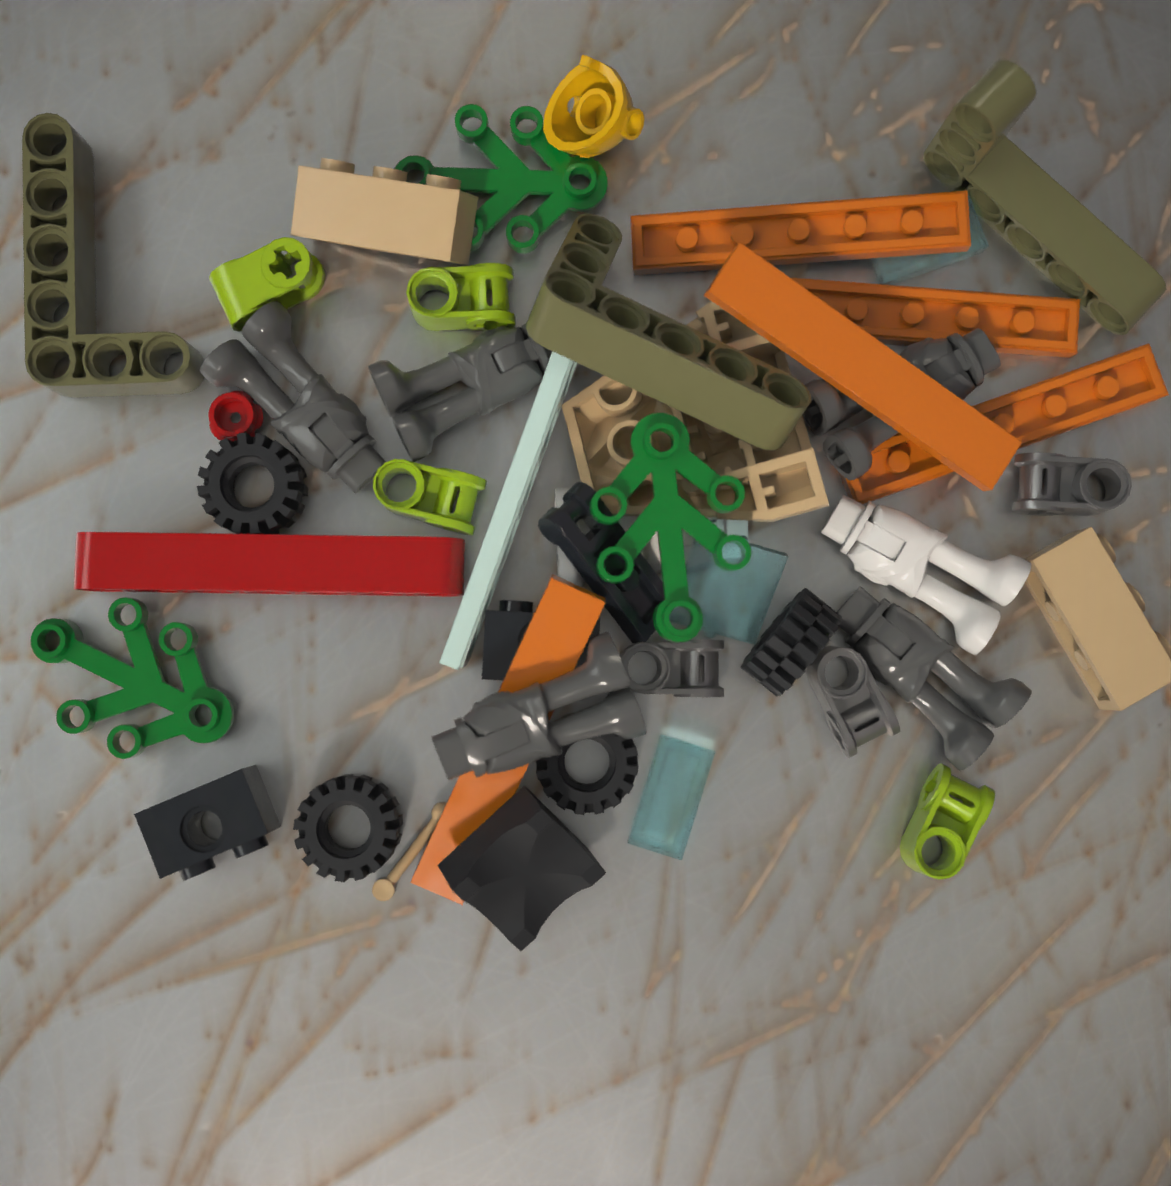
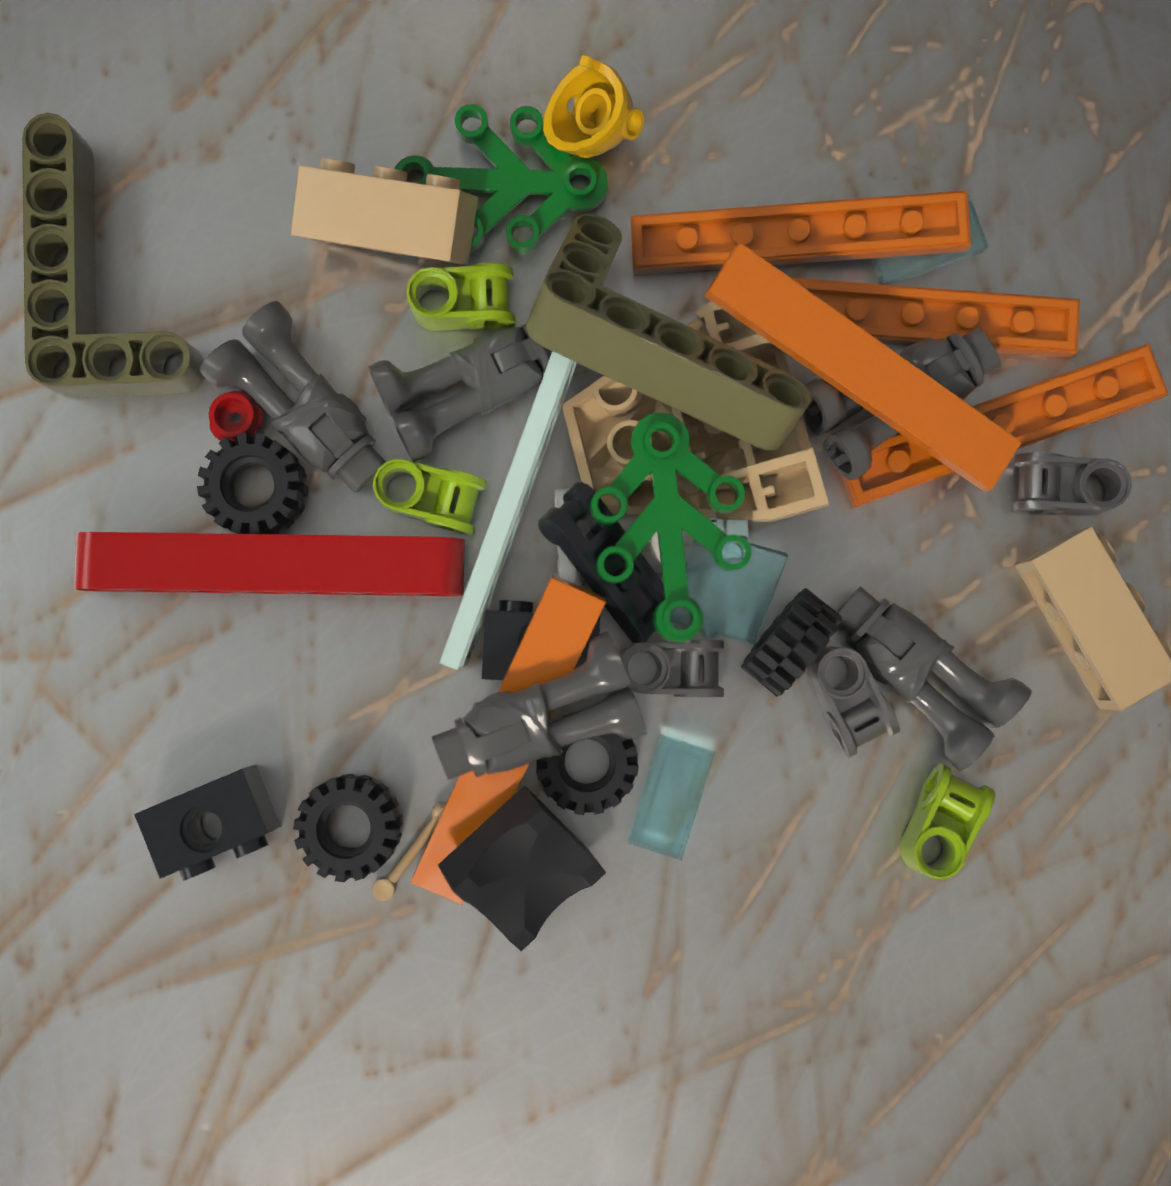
(141, 682): green plant -> none
(262, 277): lime piece -> none
(896, 551): white piece -> none
(1033, 208): olive beam -> none

